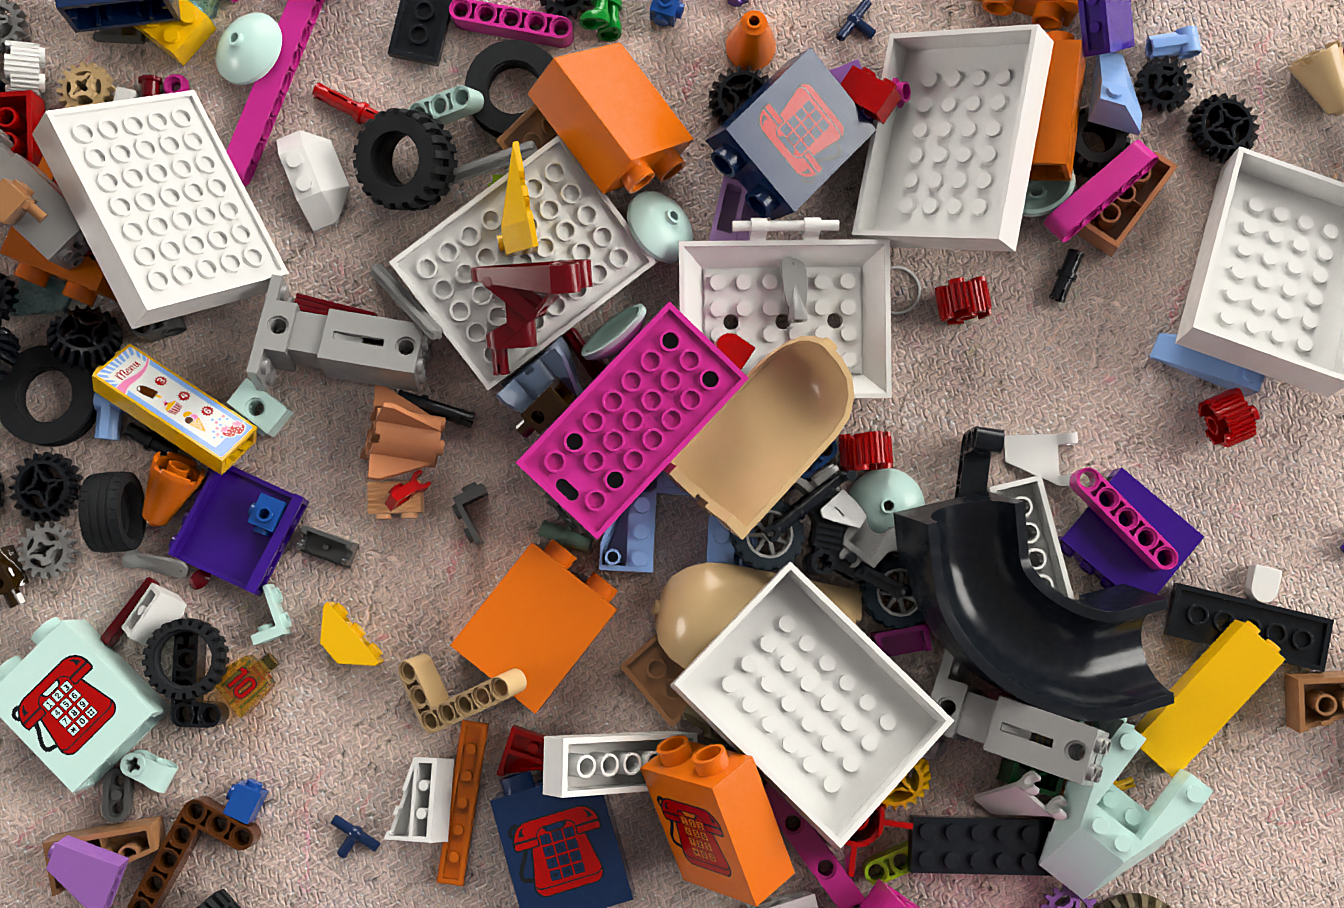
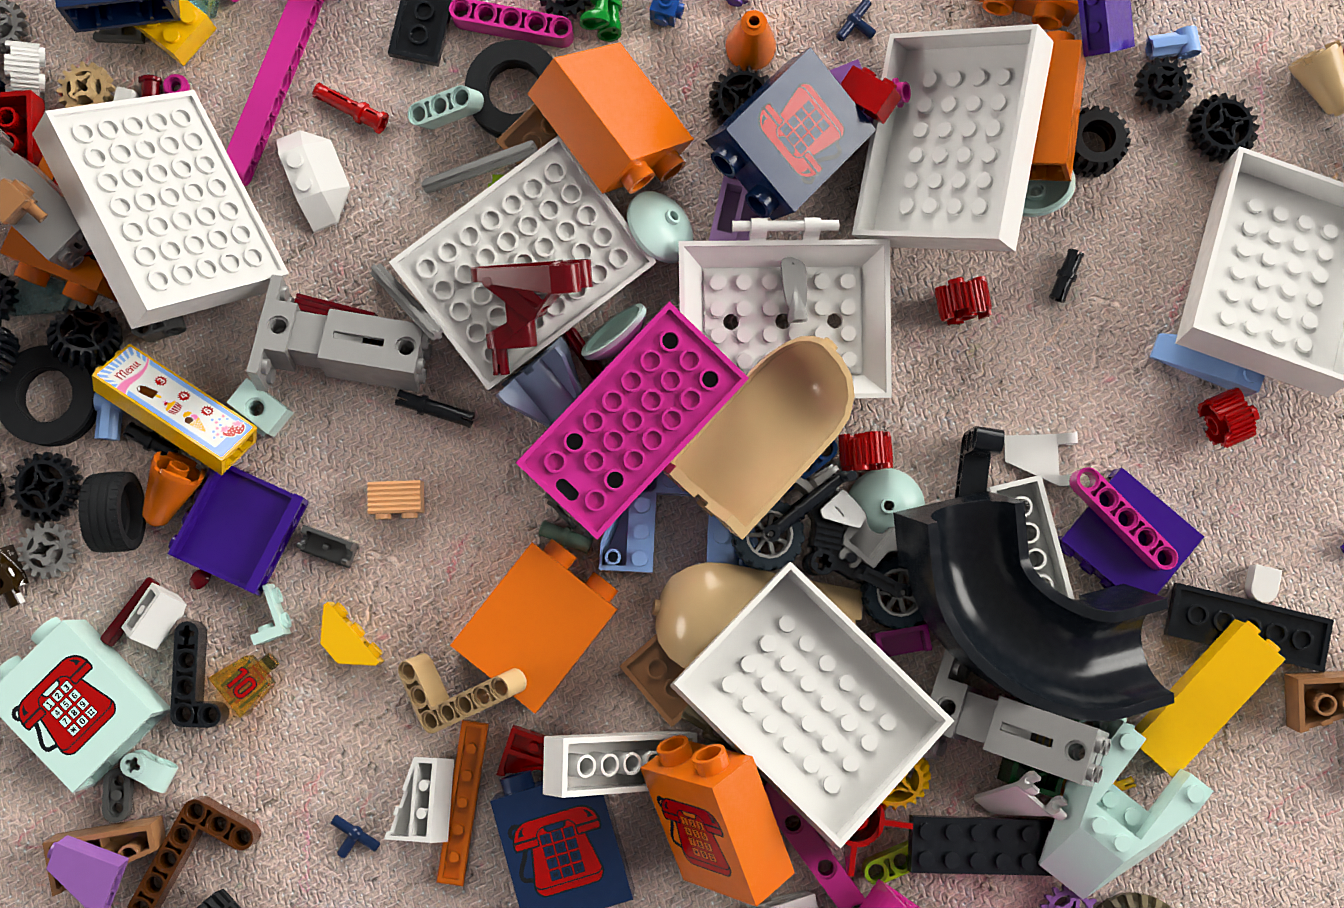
(153, 659): black tyre -> none
(155, 563): light grey piece -> none
(245, 800): blue brick -> none
(248, 48): light aqua dish -> none
(266, 514): blue brick -> none
(376, 152): black tyre -> none
(400, 437): nougat brick -> none
(402, 493): red plate -> none
(470, 494): dark grey bracket -> none
(517, 221): yellow wedge -> none
(551, 403): dark brown torso -> none
(735, 348): red piece -> none
(919, 289): white piece -> none
(1100, 191): dark pink beam -> none
(1113, 95): light blue wedge -> none
(1119, 218): nougat wedge -> none

